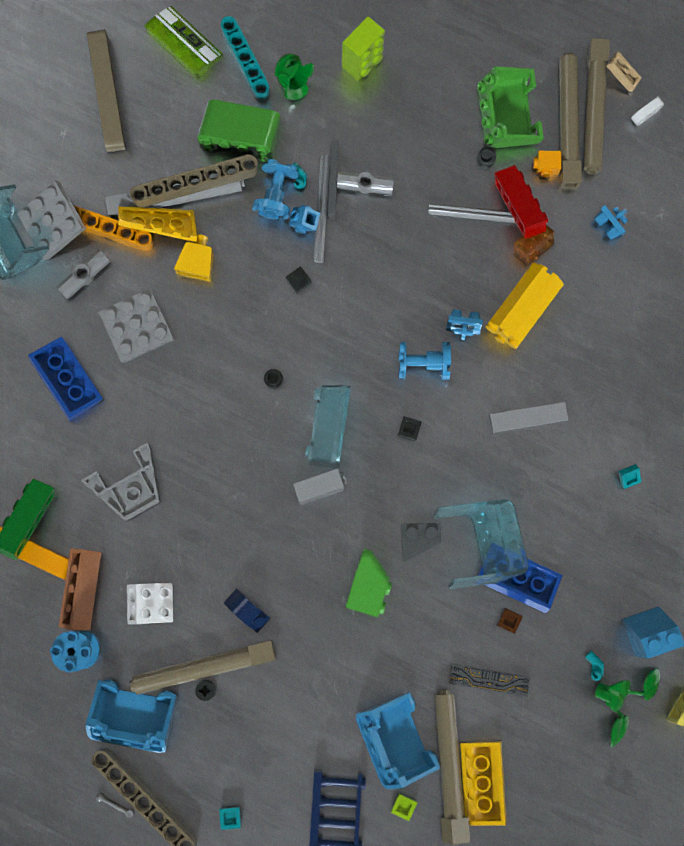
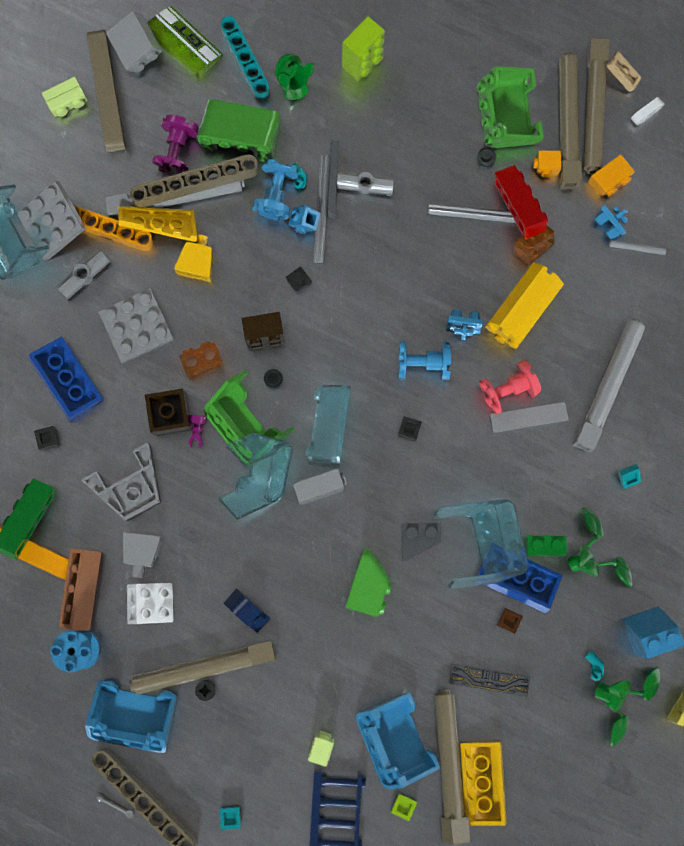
(46, 437): none -> pearl dark grey plate
(64, 97): none -> yellowish green brick
(134, 42): none -> light grey brick
(140, 551): none -> light grey torso
(167, 412): none -> dark brown brick
(178, 133): none -> magenta piece
(198, 421): none -> magenta piece
(203, 365): none -> clear orange brick
(233, 417): none -> bright green windscreen
(263, 330): none -> dark brown brick
(267, 477): none -> clear light blue windscreen
(321, 748): none -> yellowish green brick
(516, 384): none -> coral piece
(545, 545): none -> green brick
(585, 560): none -> green plant
(592, 427): none -> light grey brick
(611, 176): none -> light orange brick
(637, 247): none -> light grey bar

